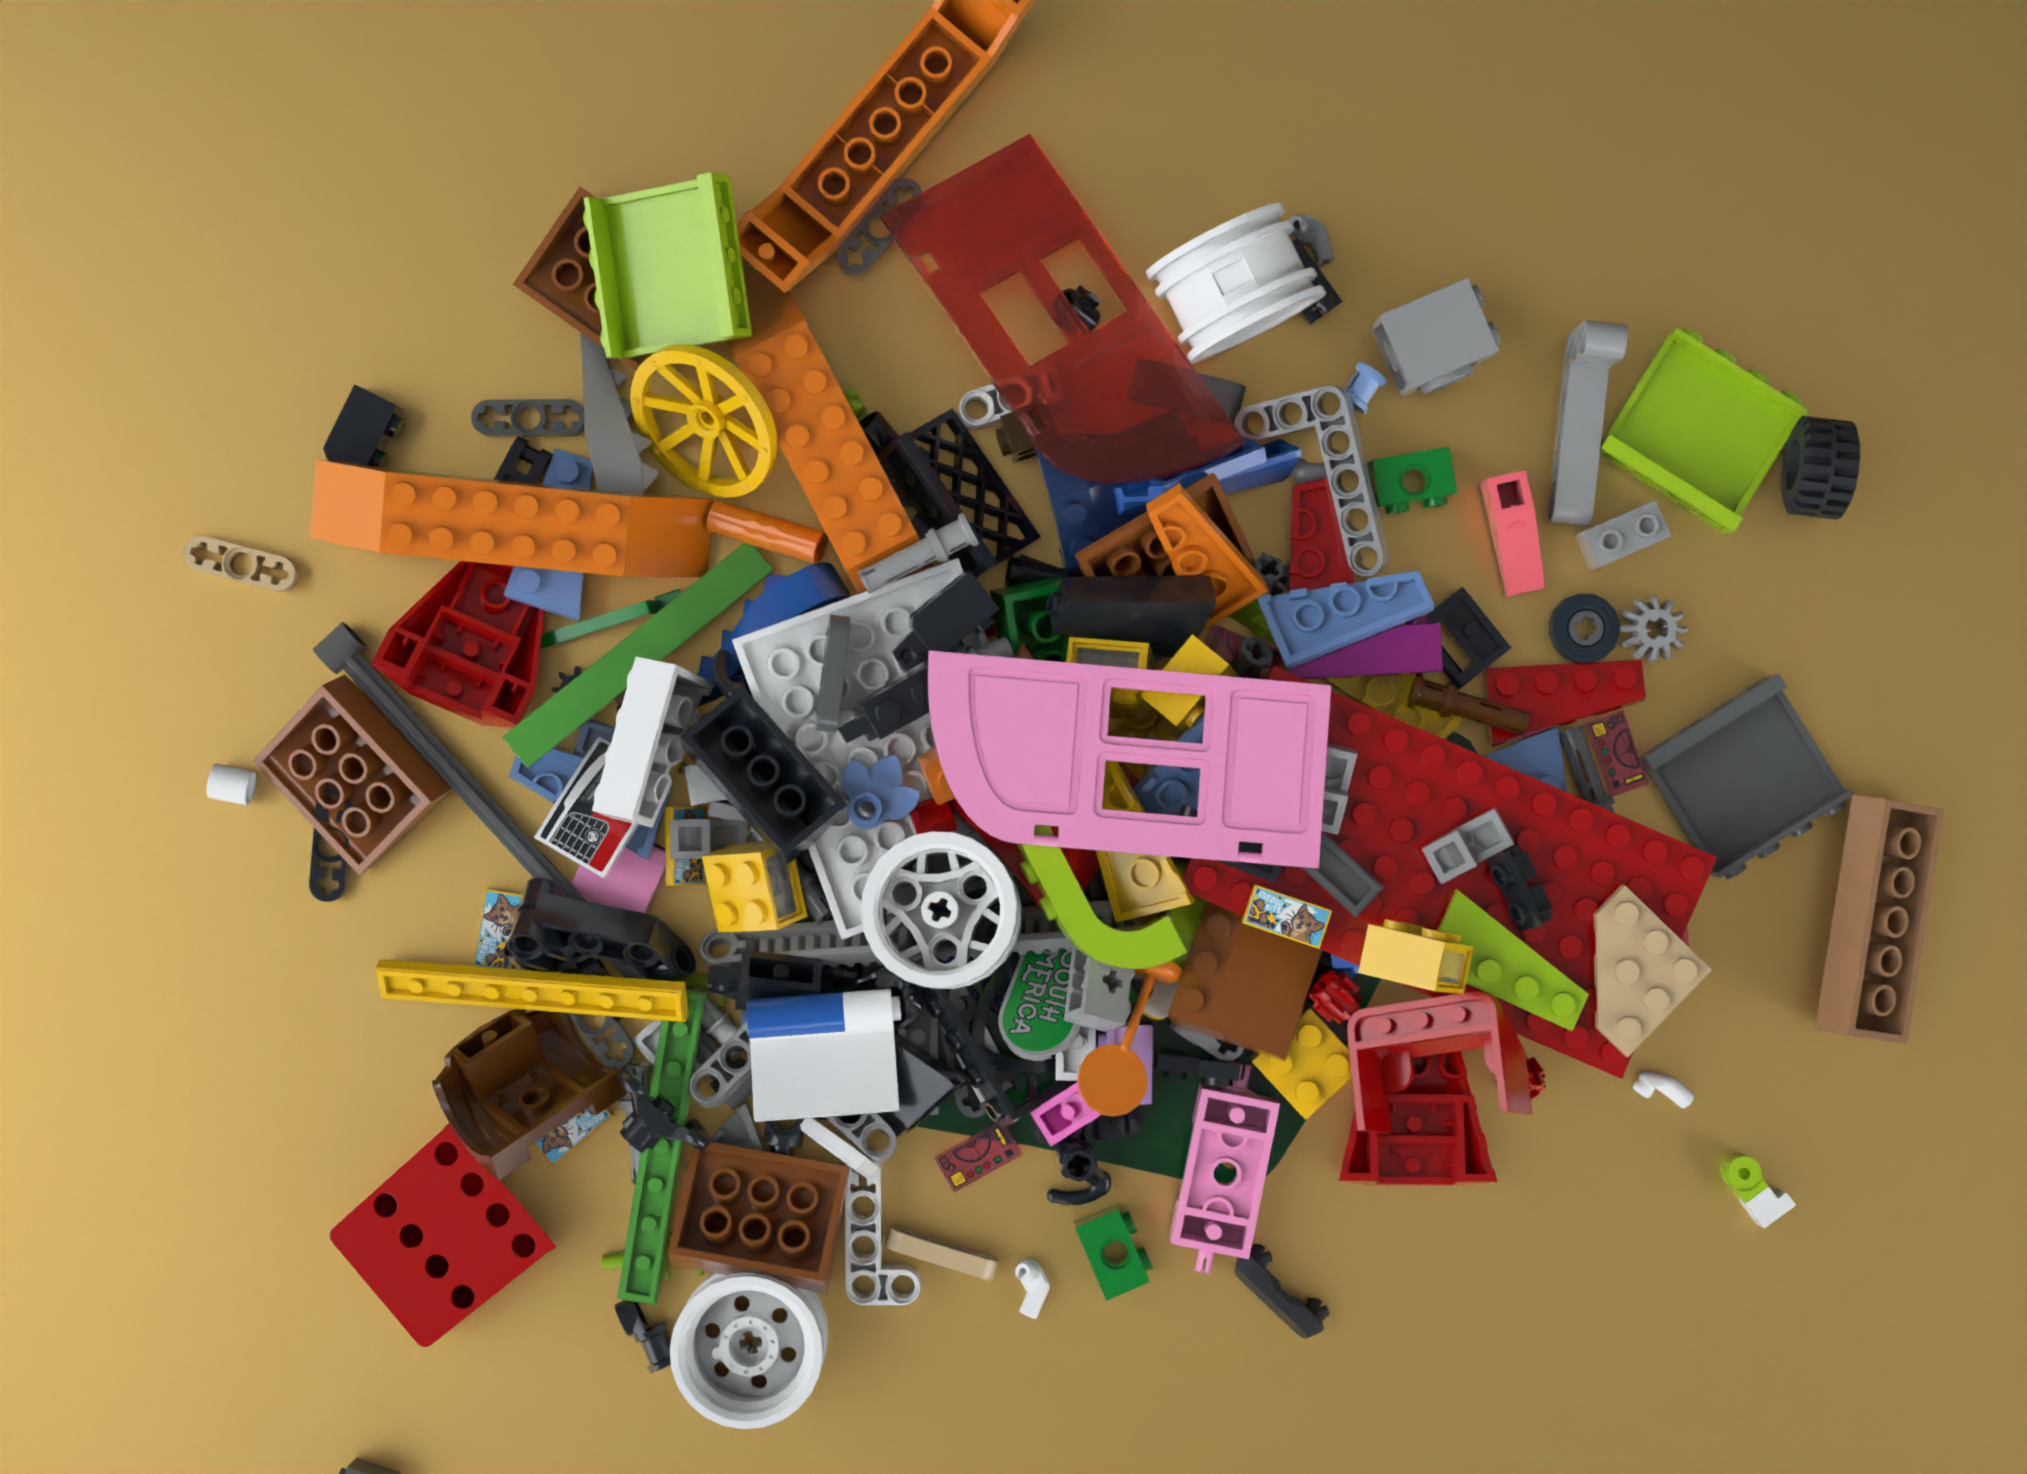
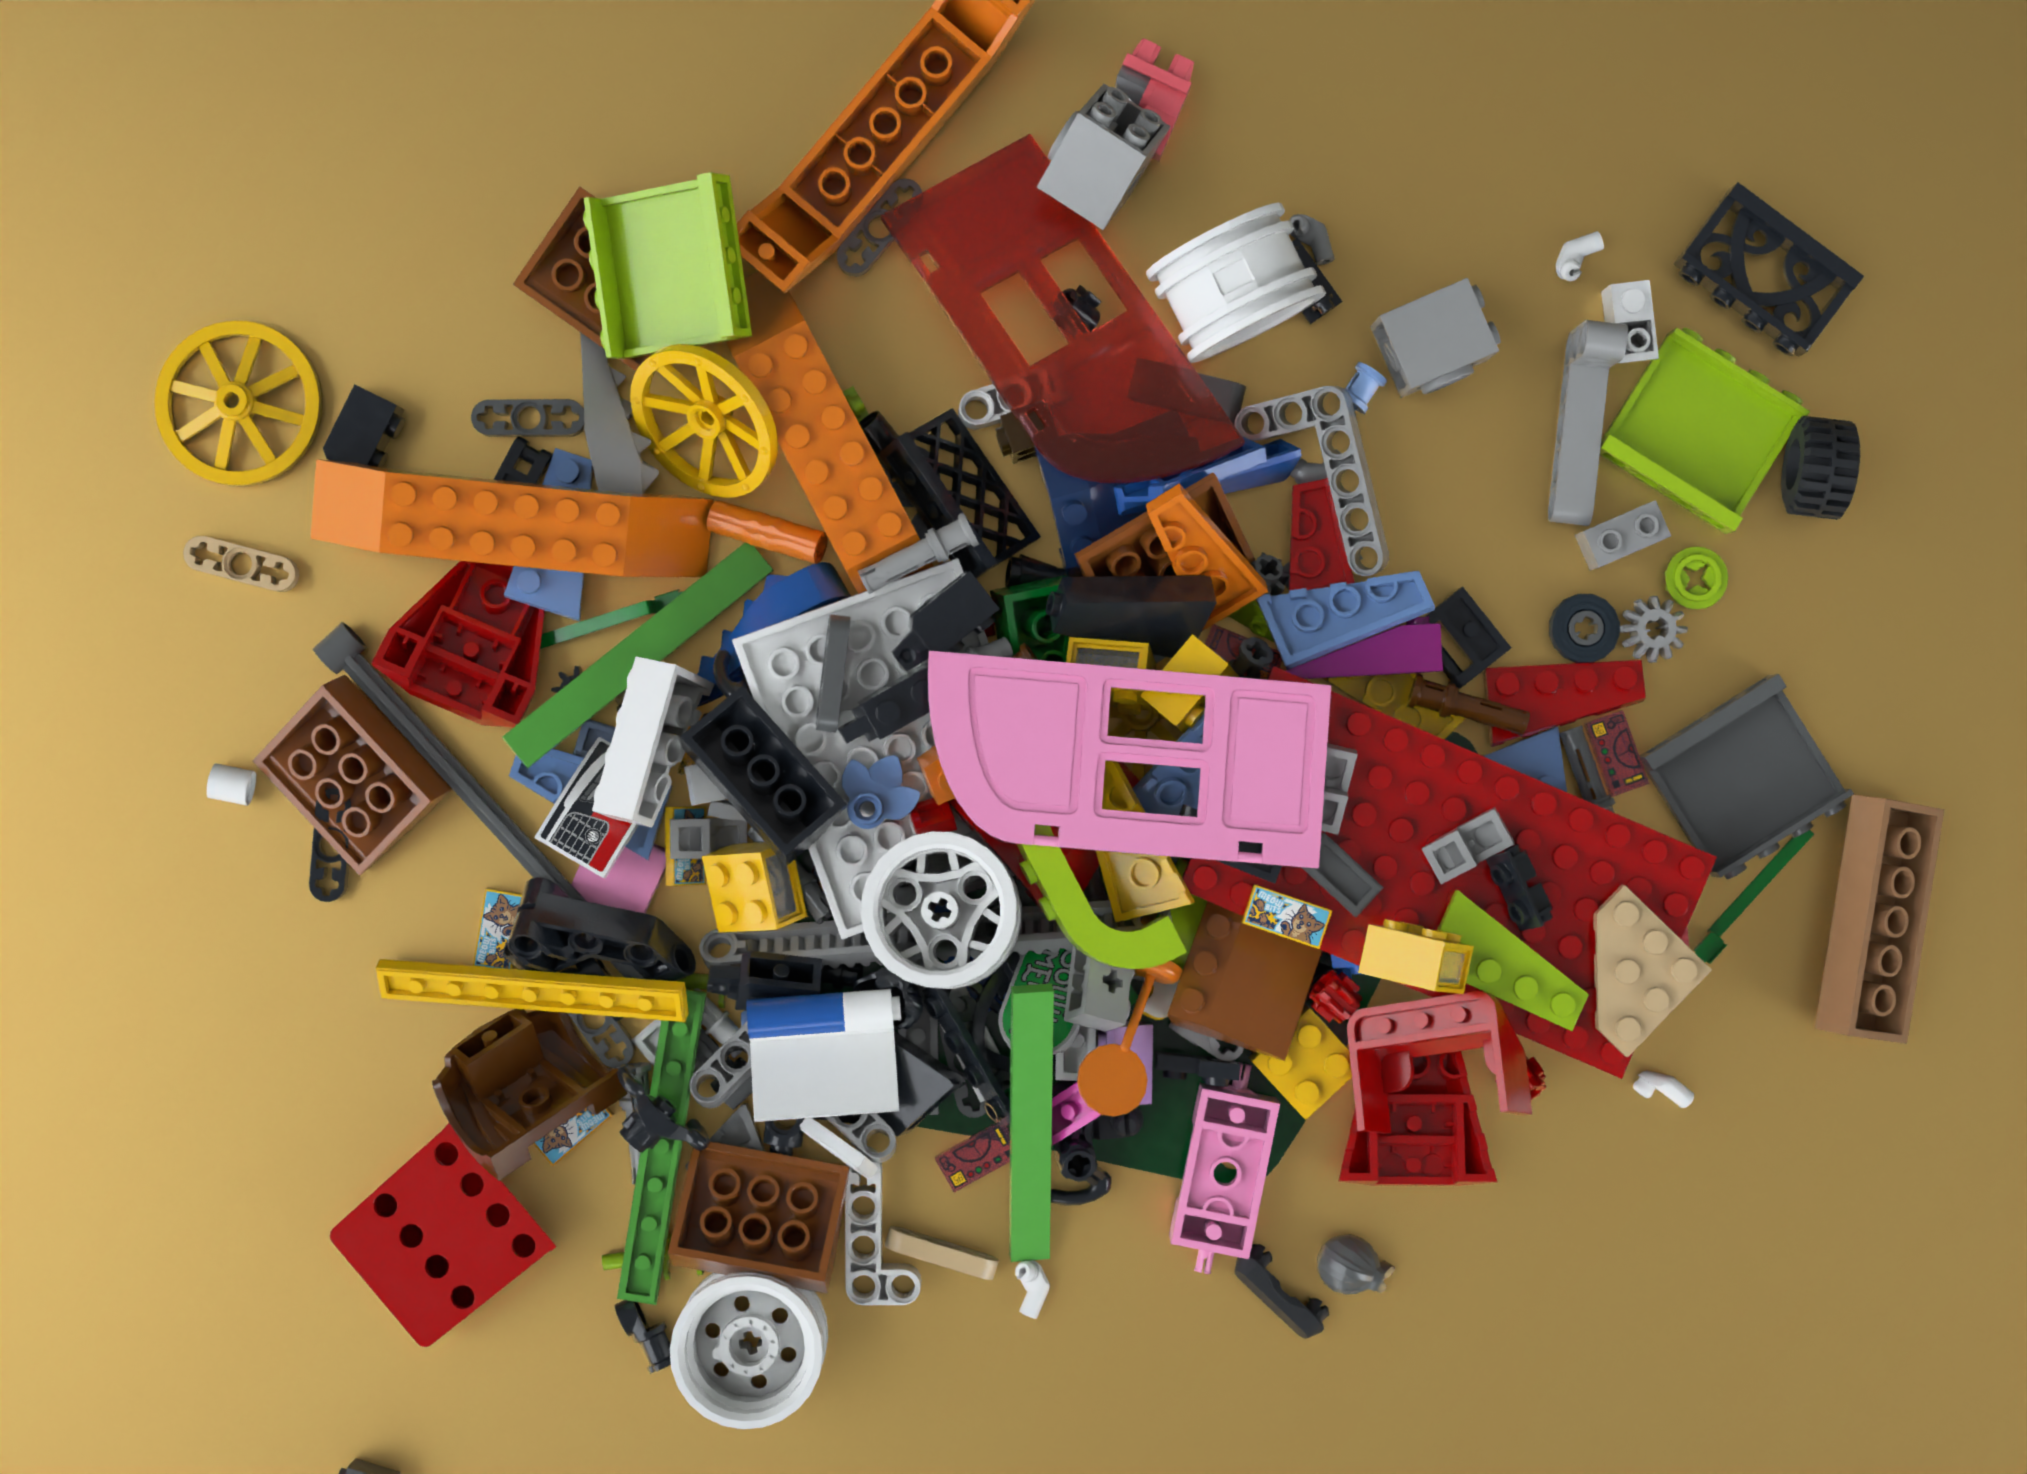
(247, 405): none -> yellow wheel
(1030, 1121): none -> bright green tile
(1102, 155): none -> light grey brick
(1120, 1274): green brick -> none
(1154, 87): none -> coral hips
(1352, 1266): none -> dark grey piece
(1433, 468): green brick -> none
(1514, 531): coral slope -> none
(1573, 253): none -> white arm
(1632, 305): none -> white slope
(1712, 944): none -> green piece
(1714, 577): none -> lime gear
(1746, 1182): leg -> none
(1822, 266): none -> black fence

